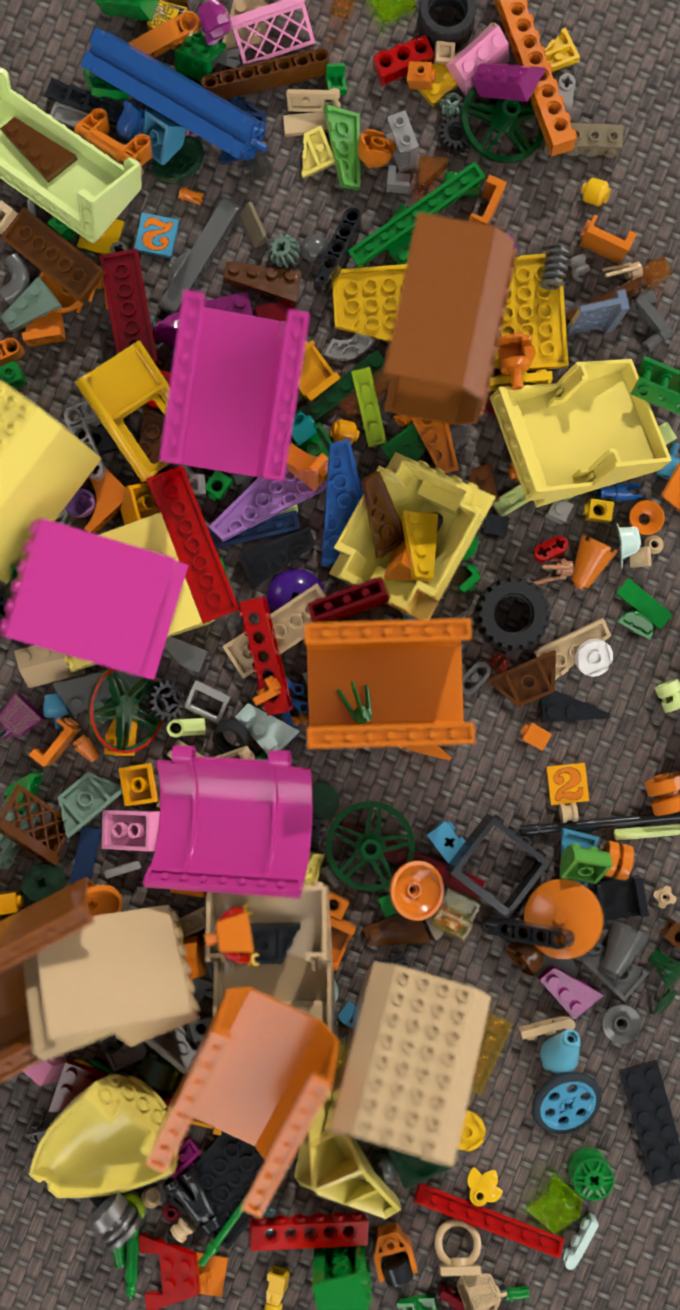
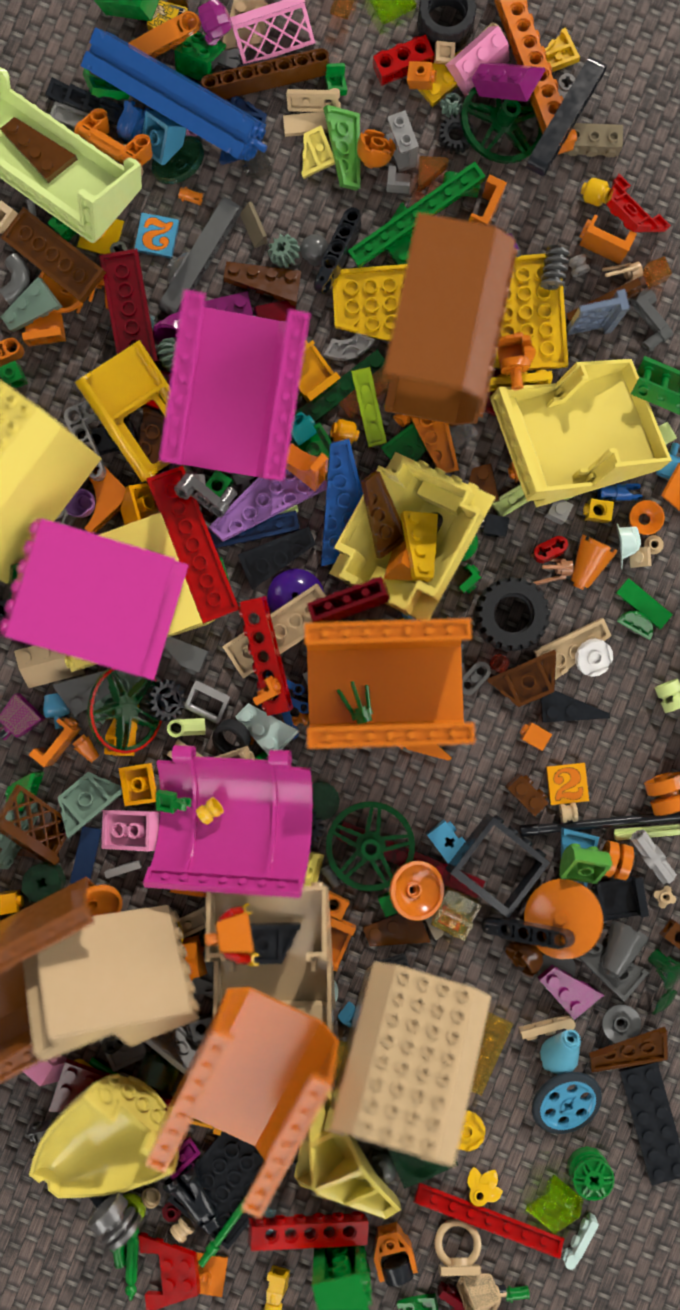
(167, 352): none -> sand green gear
(168, 802): none -> green plate
(191, 486): none -> dark grey beam
(207, 812): none -> yellow wheel
(526, 794): none -> reddish brown brick
(566, 116): none -> black beam
(630, 212): none -> red wing
(638, 1050): none -> reddish brown wing
(653, 856): none -> light grey piece

